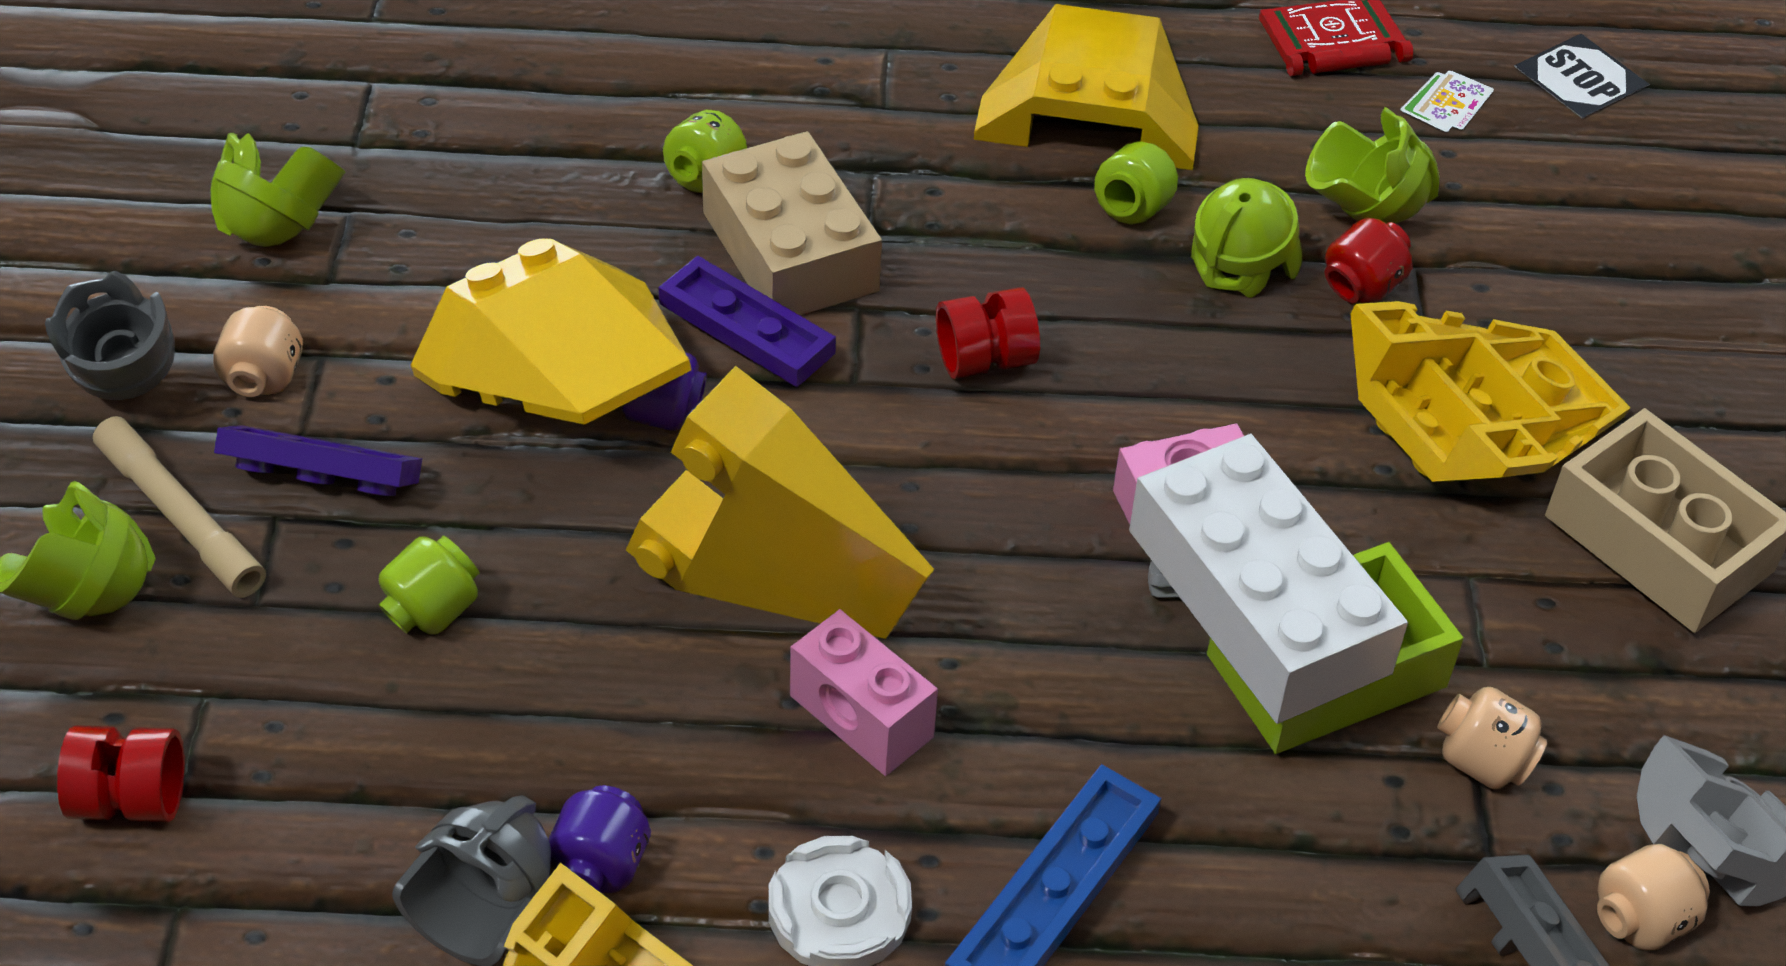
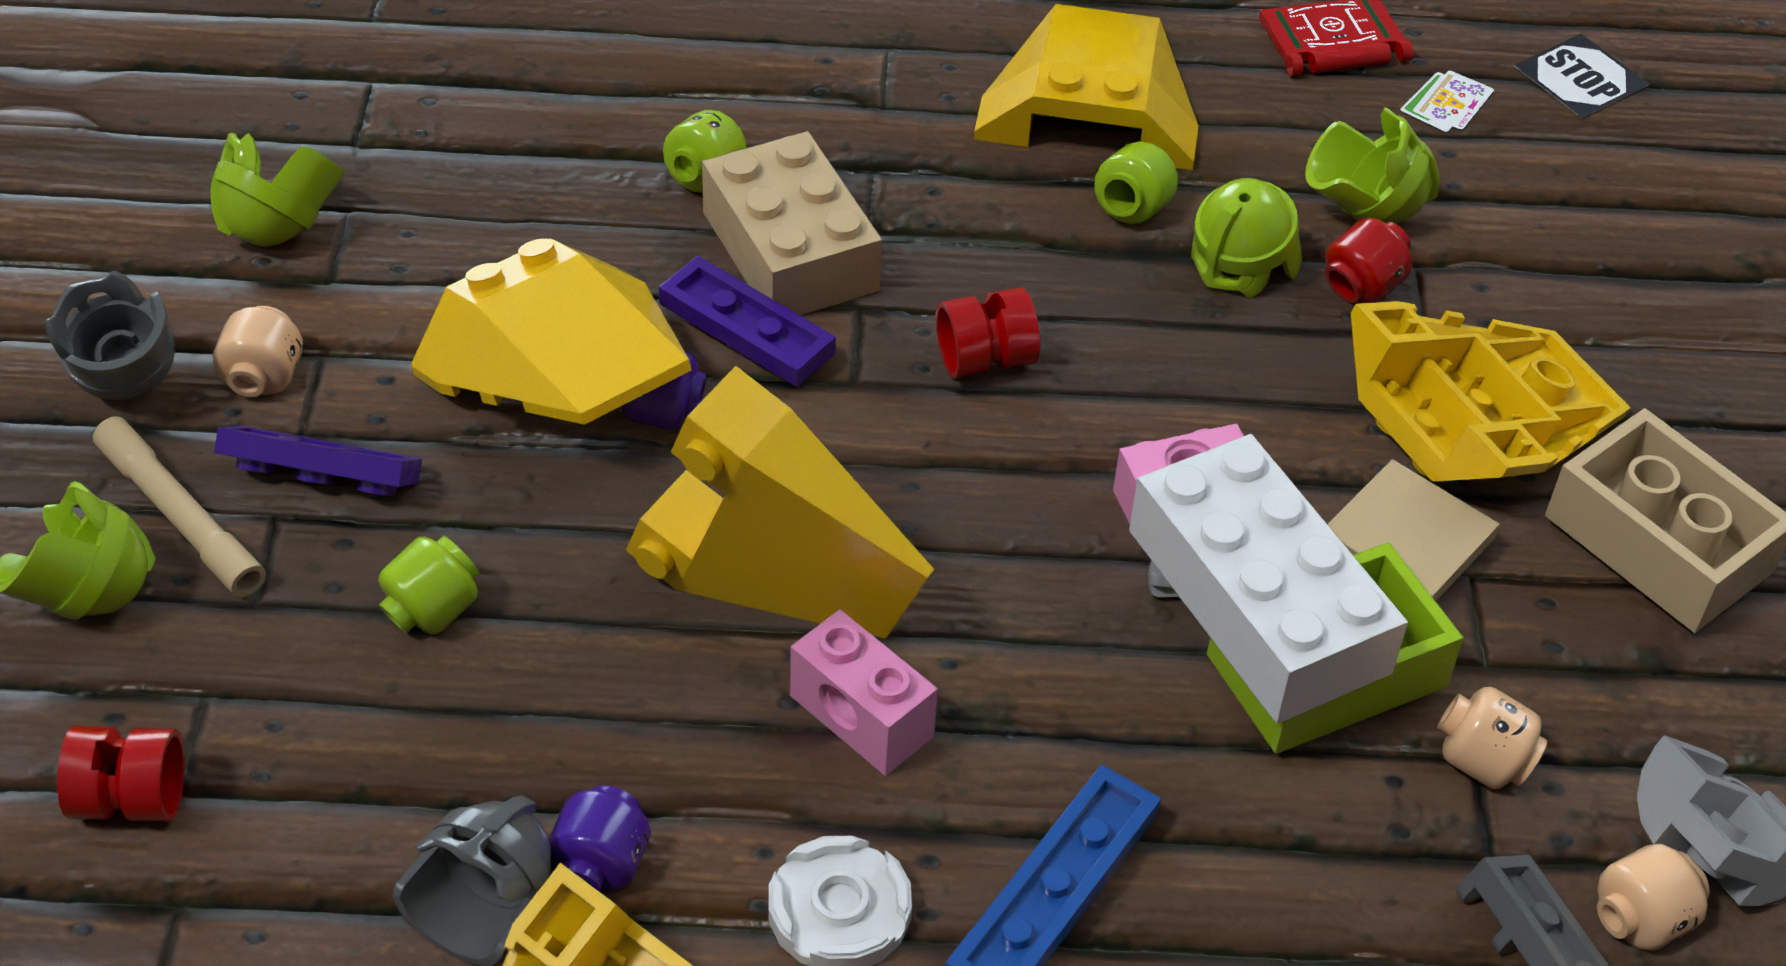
(1421, 521): none -> tan tile

